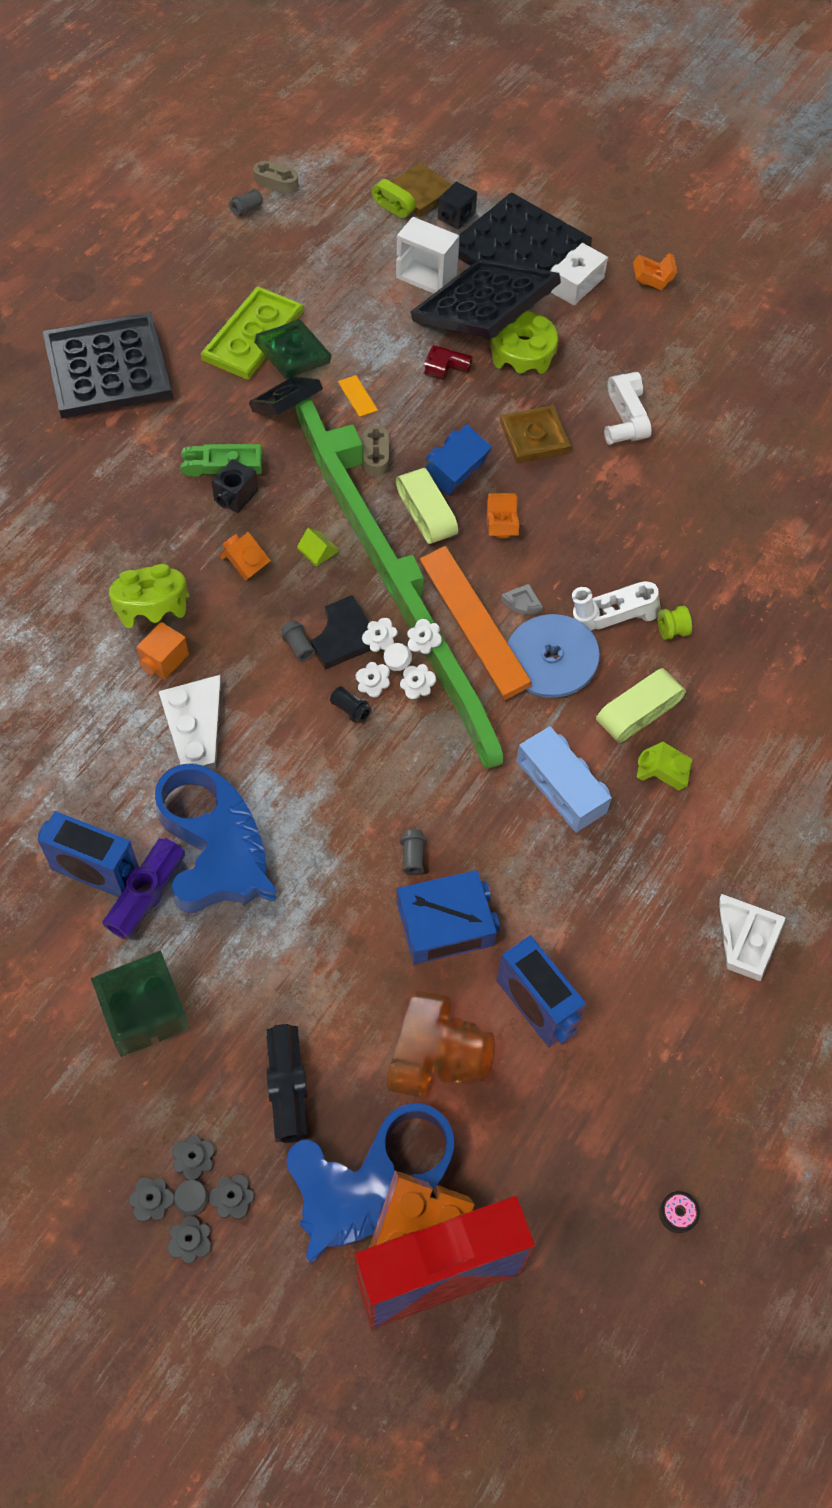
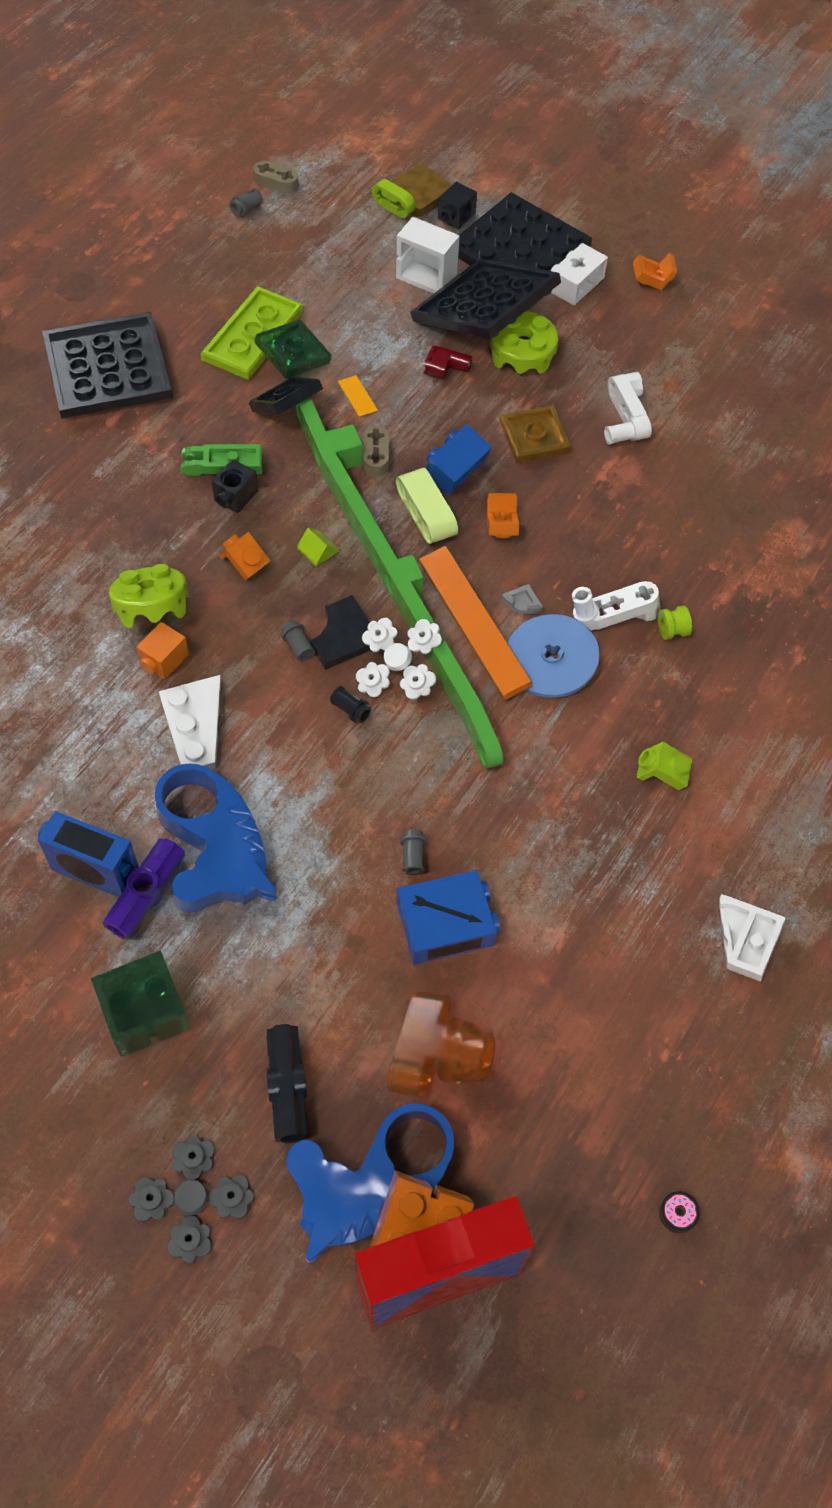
(540, 992): brick -> none
(563, 778): light blue brick -> none
(640, 705): yellowish green beam -> none

